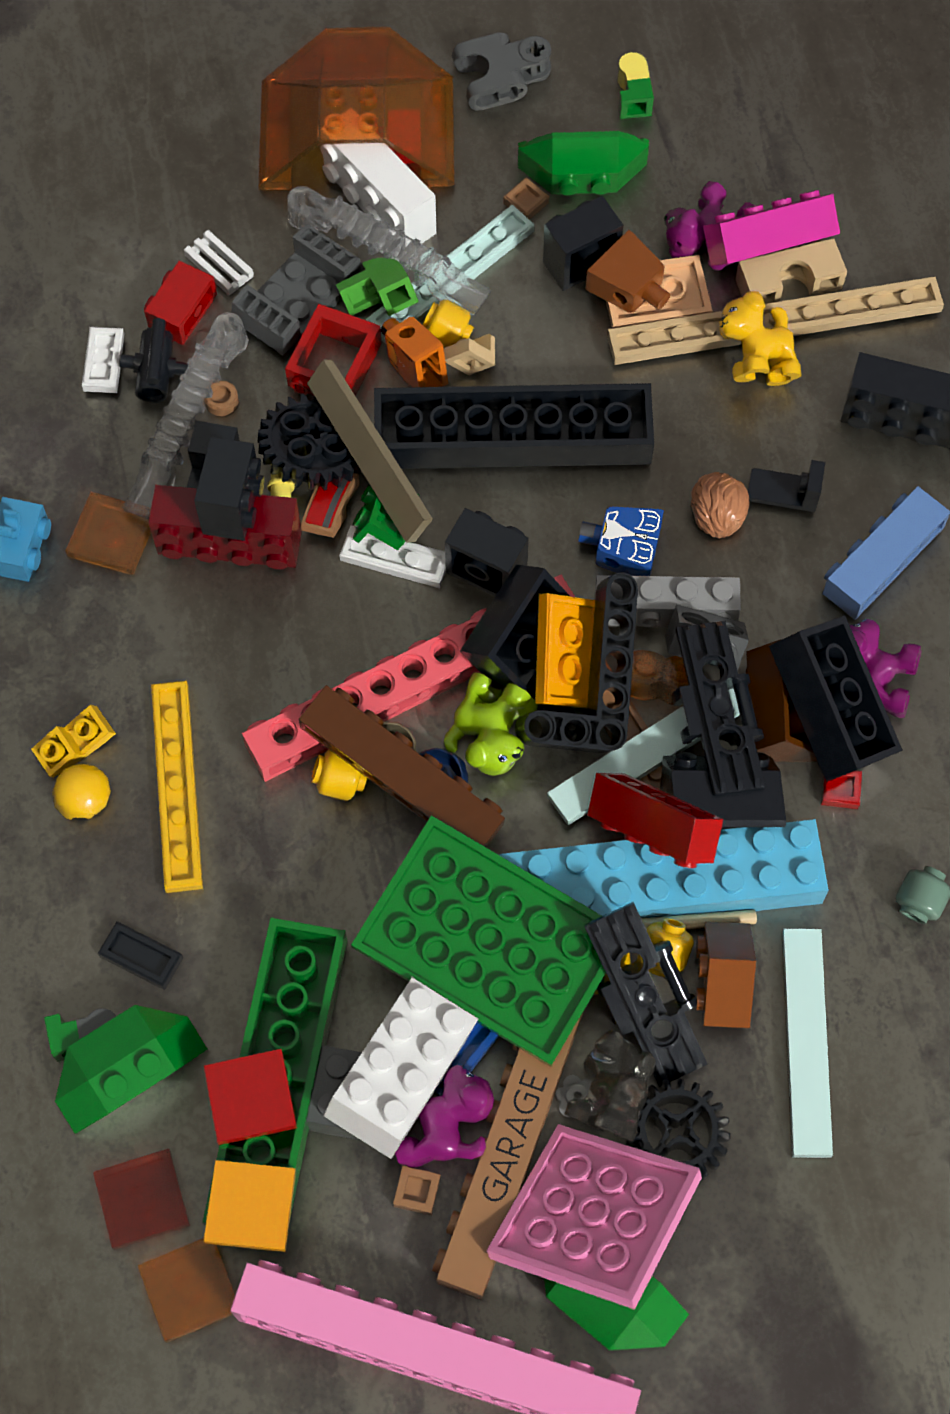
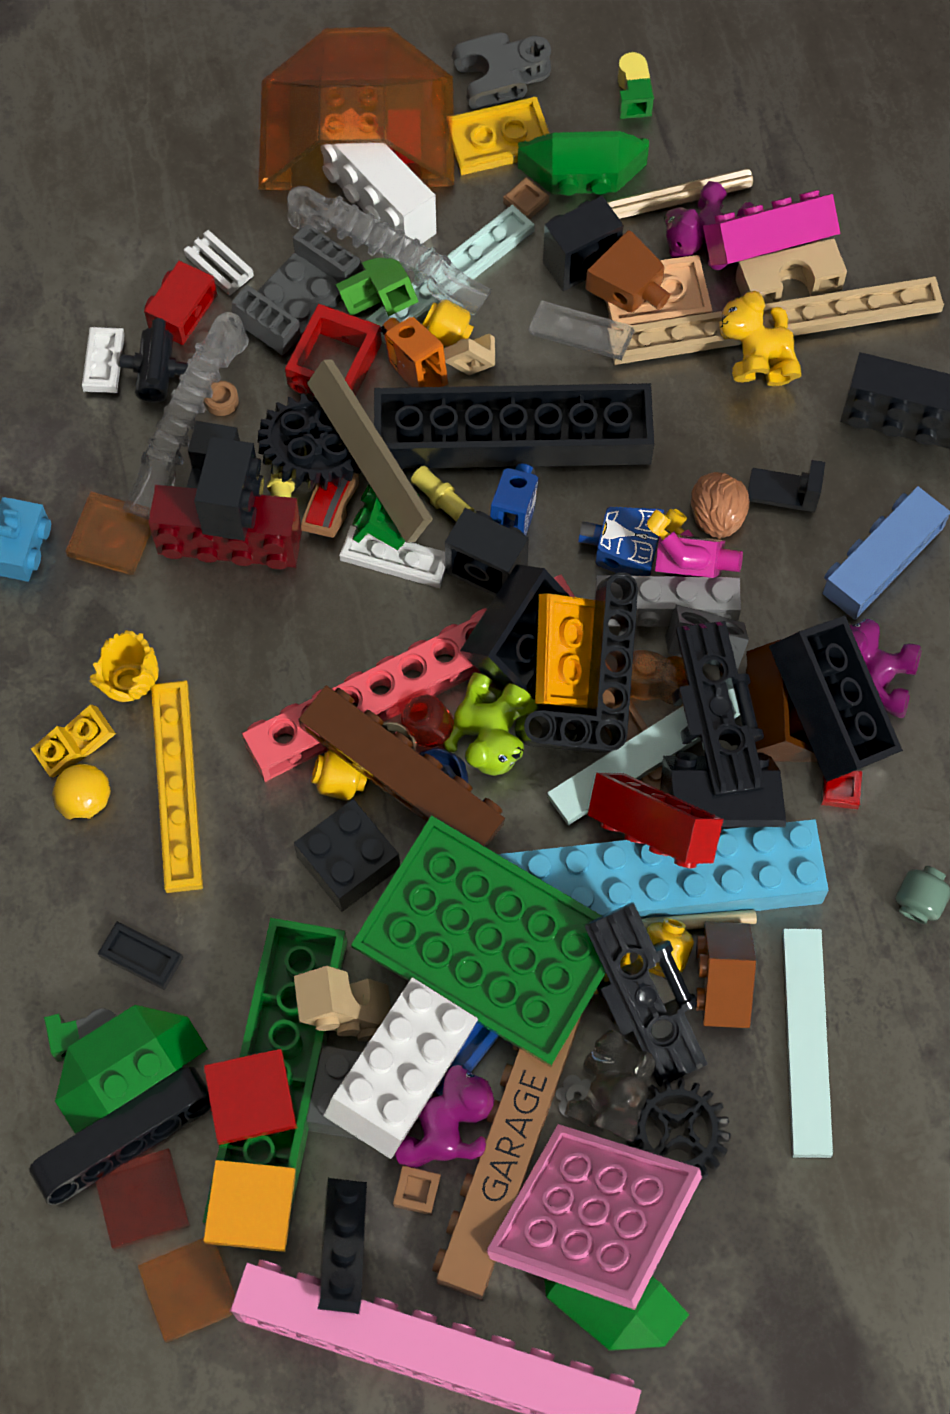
(121, 1135): none -> black beam
(125, 667): none -> yellow hair
(335, 1005): none -> tan arch
(342, 1246): none -> black plate
(347, 855): none -> black brick
(427, 721): none -> clear red head
(440, 493): none -> light yellow pin
(492, 134): none -> yellow tile
(517, 496): none -> blue torso
(581, 330): none -> clear tile
(678, 193): none -> tan axle
(689, 554): none -> dark pink torso

